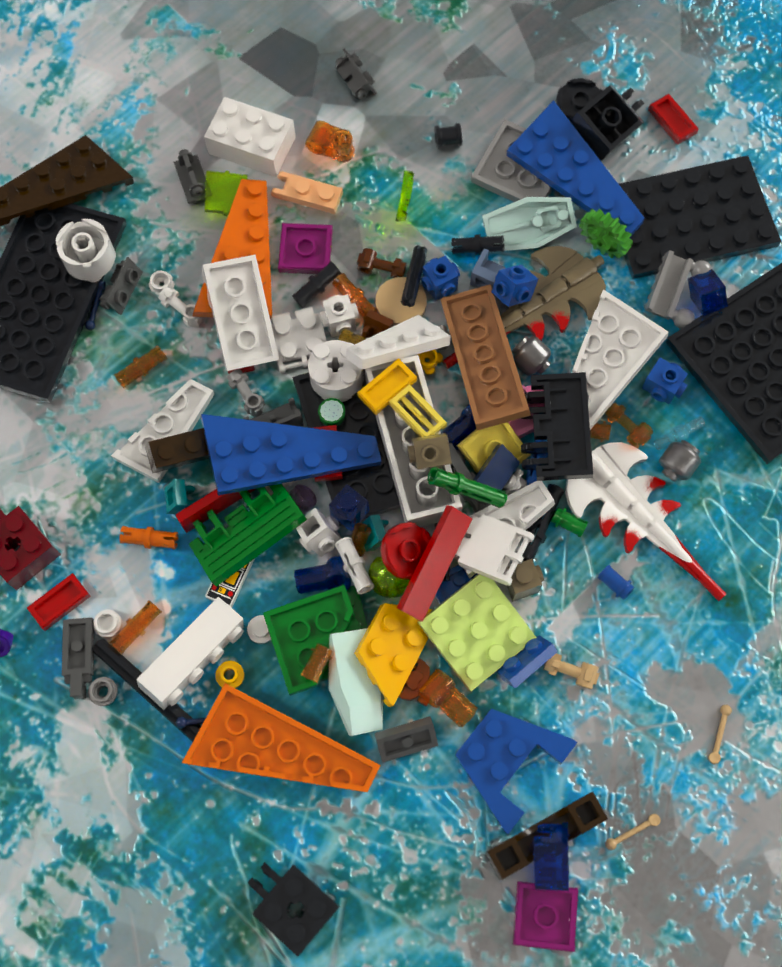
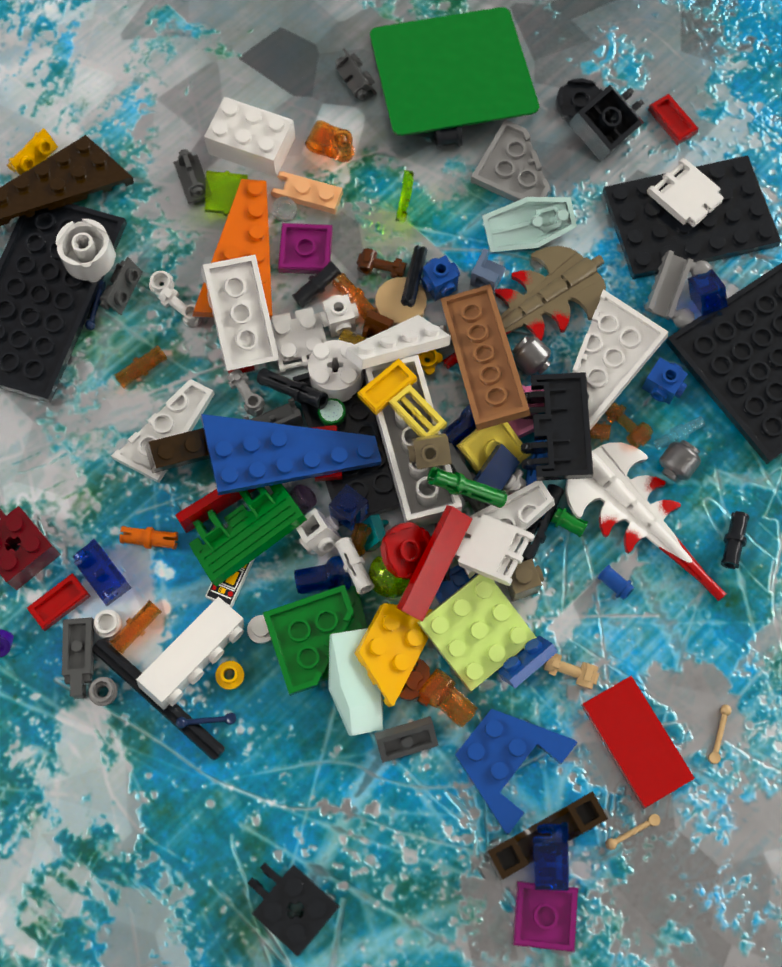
(33, 153): none -> yellow hinge
(101, 572): none -> clear blue hinge
(176, 496): teal tile -> none
(261, 741): orange wing -> none
(284, 209): none -> clear plate
(300, 391): none -> black pin
(316, 662): clear orange pin -> none
(453, 71): none -> green piece
(477, 244): black pin -> none
(514, 285): blue brick -> none
(565, 162): blue wing -> none
(605, 233): bright green gear -> none
(637, 742): none -> red tile
(687, 195): none -> white plate
(735, 540): none -> black pin

